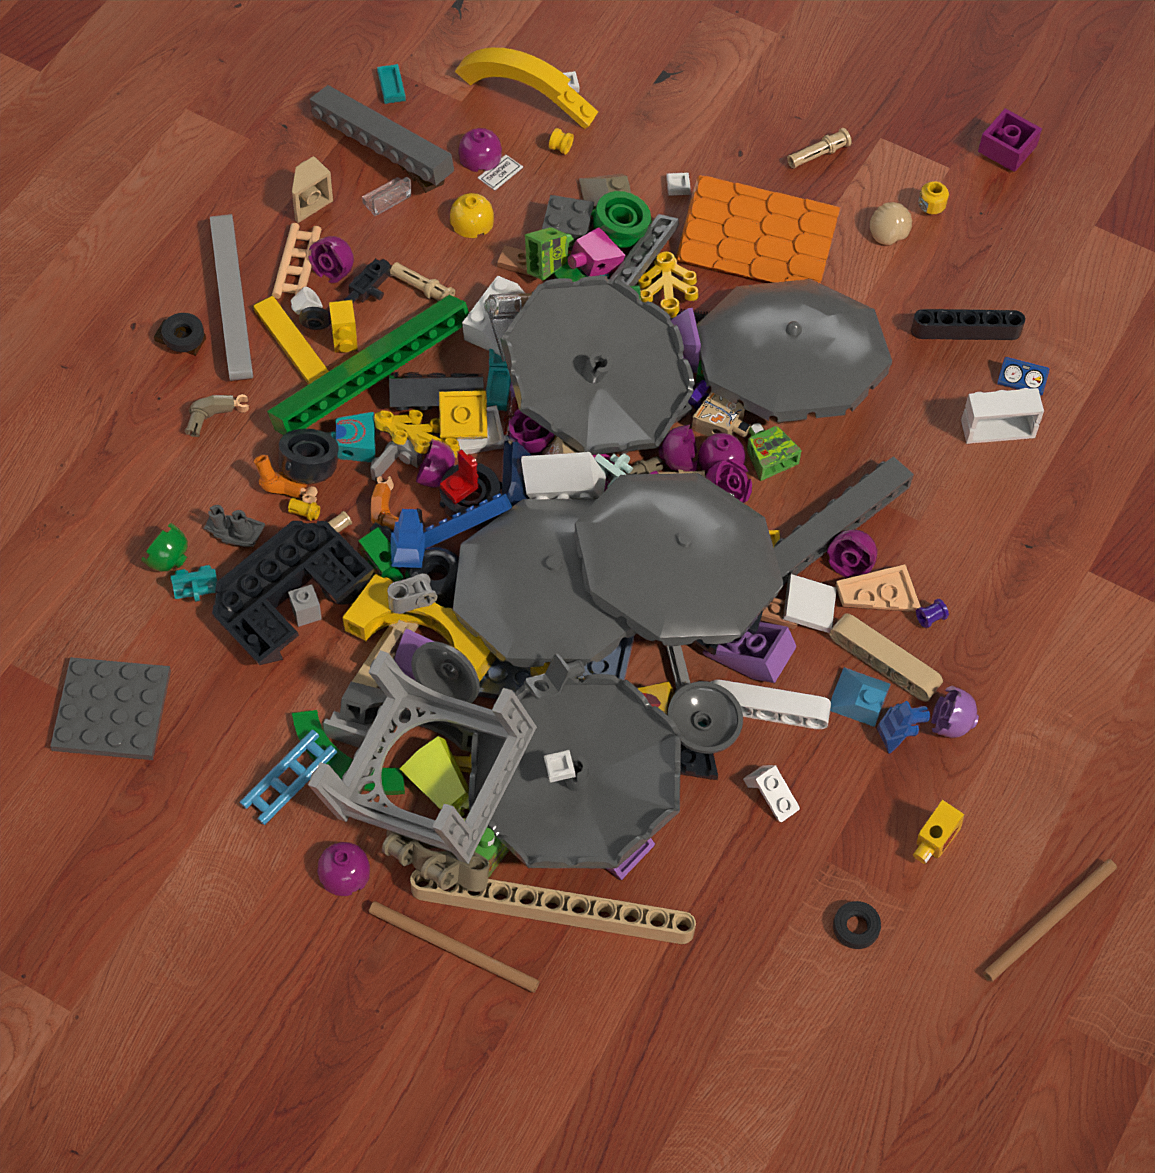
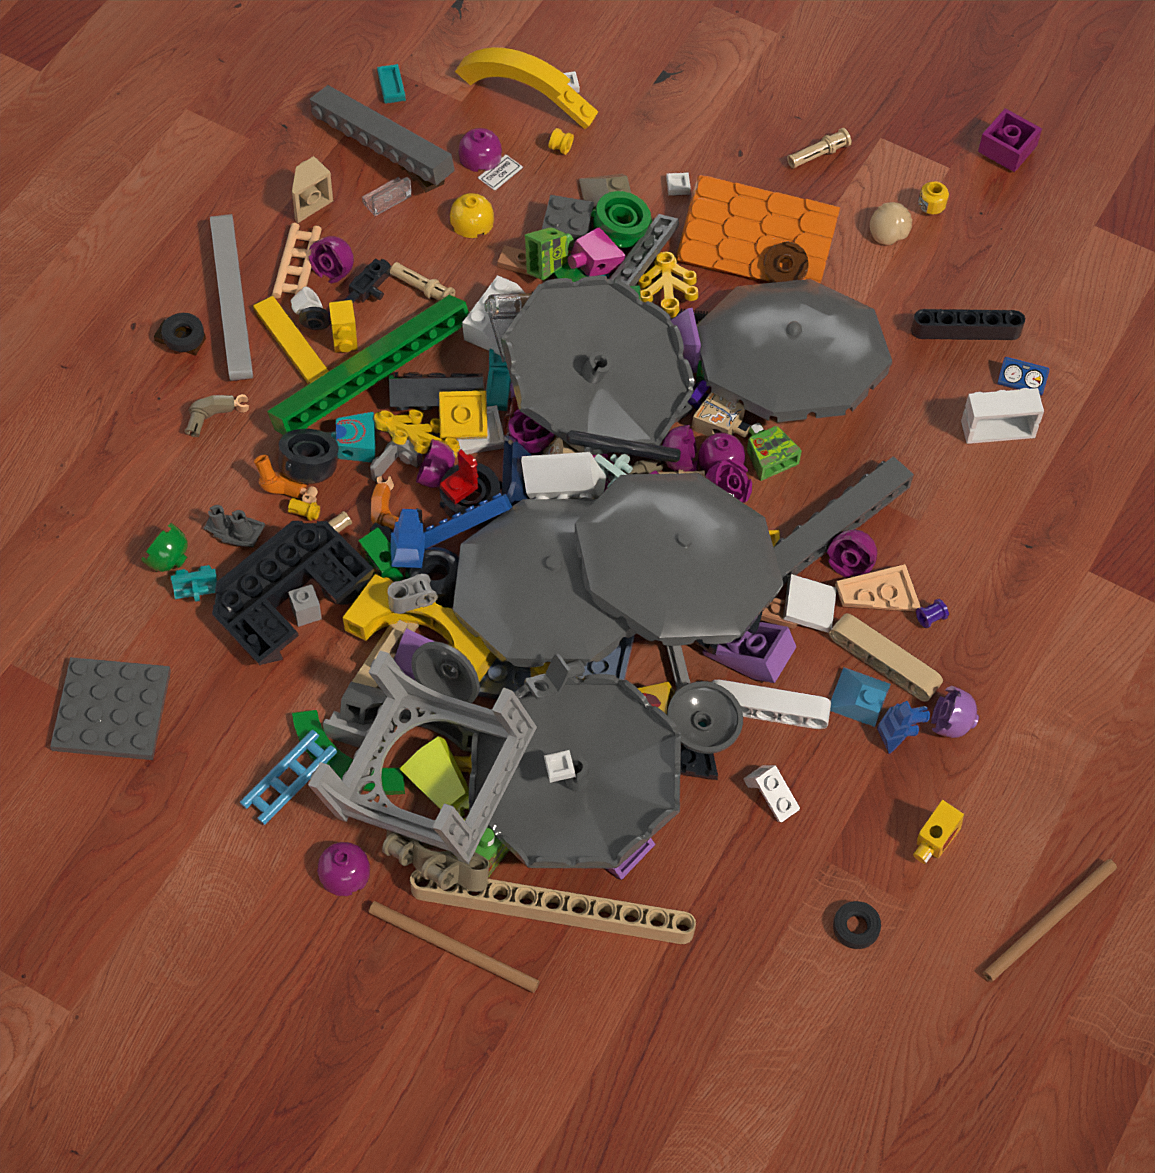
(623, 446): none -> black axle
(783, 251): none -> reddish brown tile

